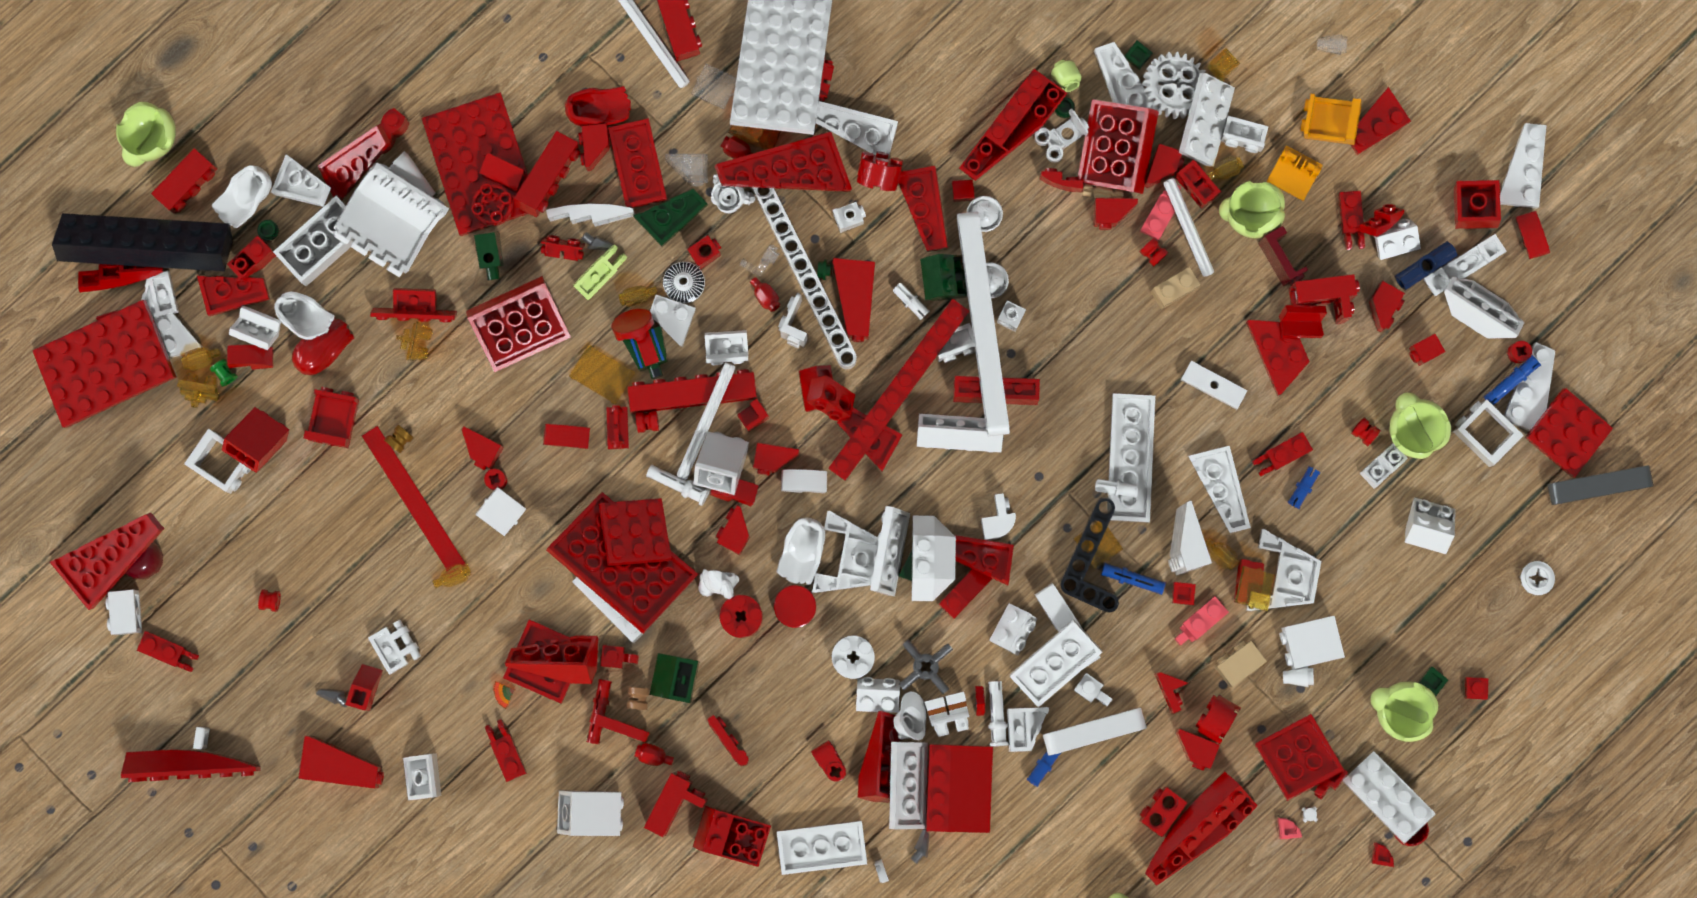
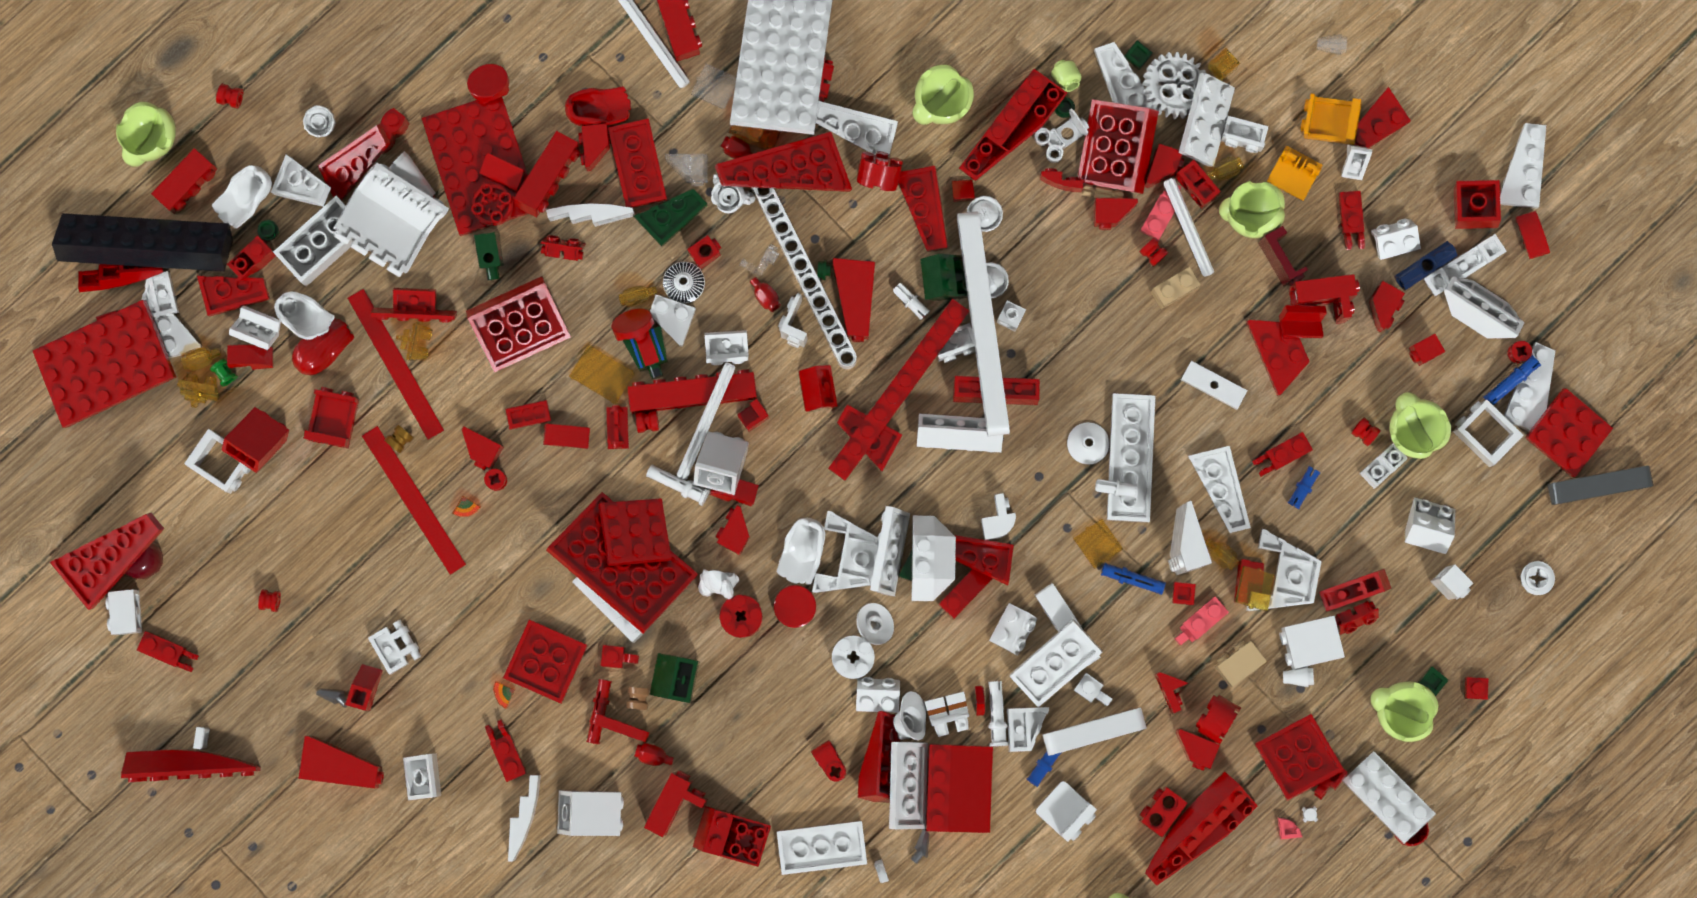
(229, 96): none -> red wheel
(319, 121): none -> white hair
(396, 365): none -> red sticker
(453, 576): clear yellow plant -> none
(466, 508): none -> clear orange tile
(488, 83): none -> red tile
(500, 511): white piece -> none
(520, 825): none -> white slope
(528, 415): none -> red plate
(565, 661): red wedge -> none
(596, 243): flat silver bar -> none
(598, 273): yellowish green hinge -> none
(728, 742): red hinge -> none
(772, 458): red slope -> none
(804, 481): white slope -> none
(830, 398): red brick -> none
(845, 223): white brick -> none
(881, 621): none -> white dish
(917, 673): flat silver bar -> none
(942, 96): none -> yellowish green piece
(1066, 811): none -> white bracket
(1087, 557): black beam -> none
(1088, 454): none -> white dish
(1355, 590): none -> red slope
(1356, 162): none -> white slope
(1365, 614): none -> red hinge
(1382, 221): red slope -> none
(1382, 856): red tile -> none
(1452, 583): none -> white brick

